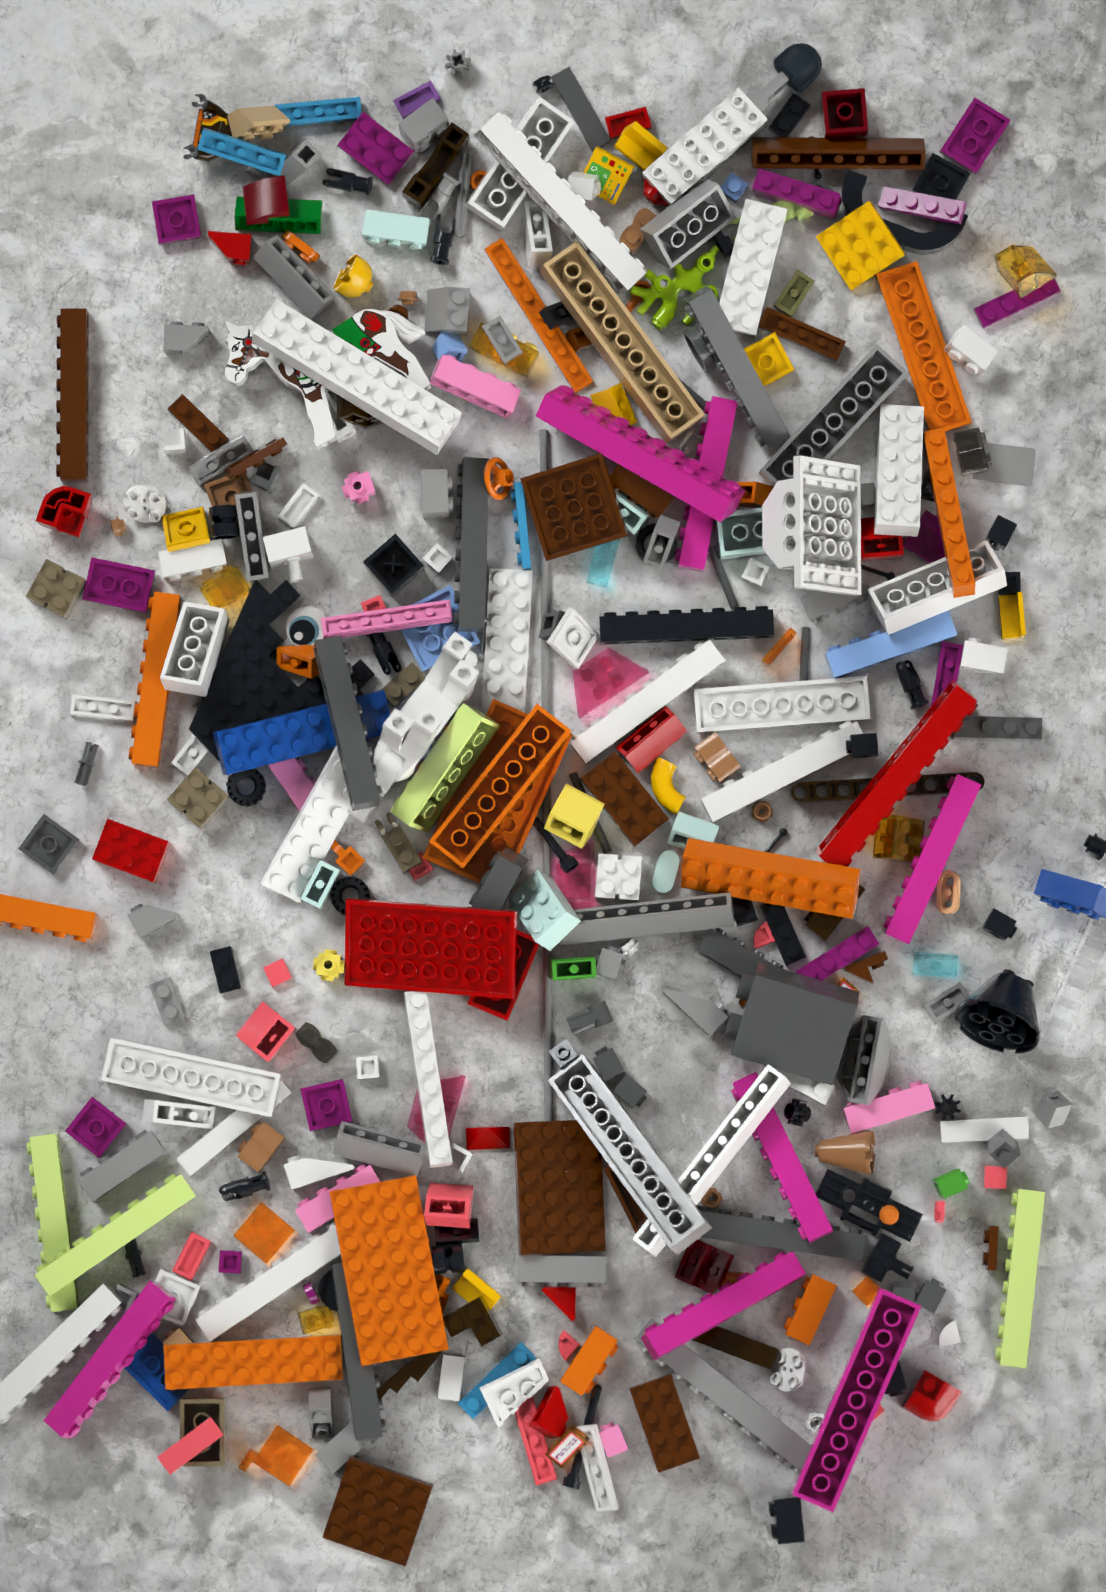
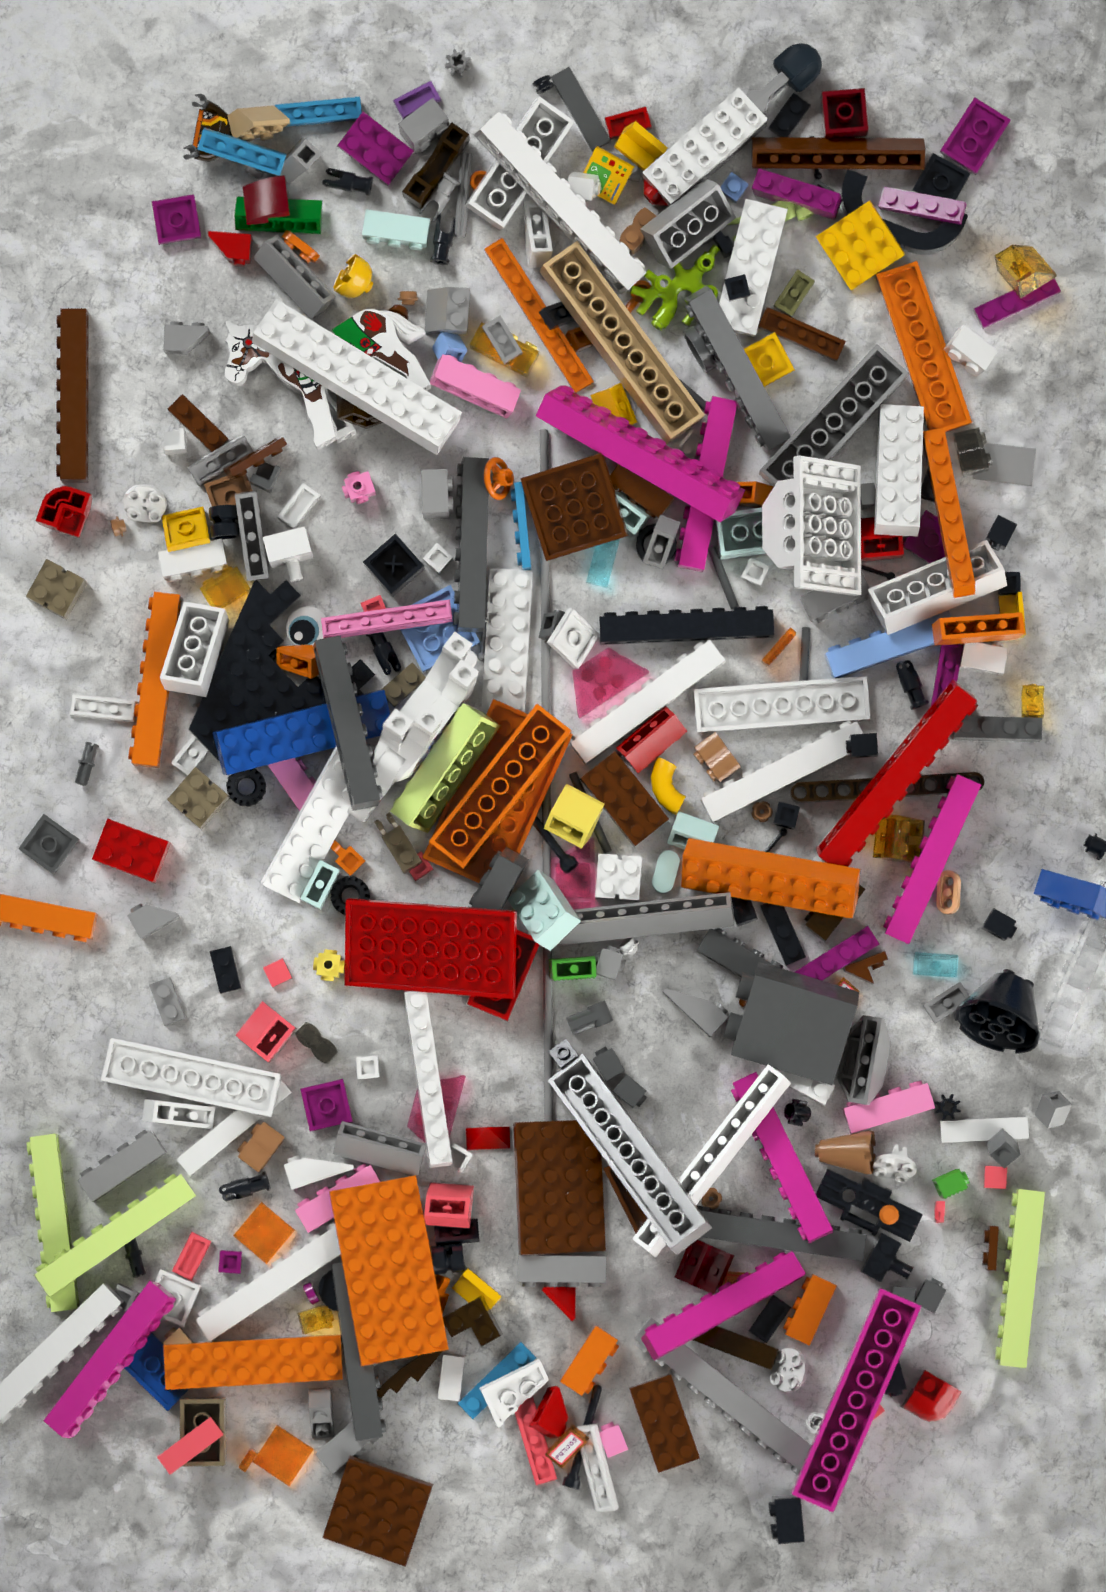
(95, 1127): magenta plate -> none
(118, 585): magenta plate -> none
(567, 1345): coral tile -> none
(737, 287): none -> black plate
(763, 936): coral tile -> none
(769, 1319): none -> black plate
(786, 815): none -> black brick
(866, 1291): clear orange tile -> none
(895, 1165): none -> white plate
(949, 1335): white tile -> none
(978, 628): none -> orange brick
(1032, 701): none -> clear yellow bracket

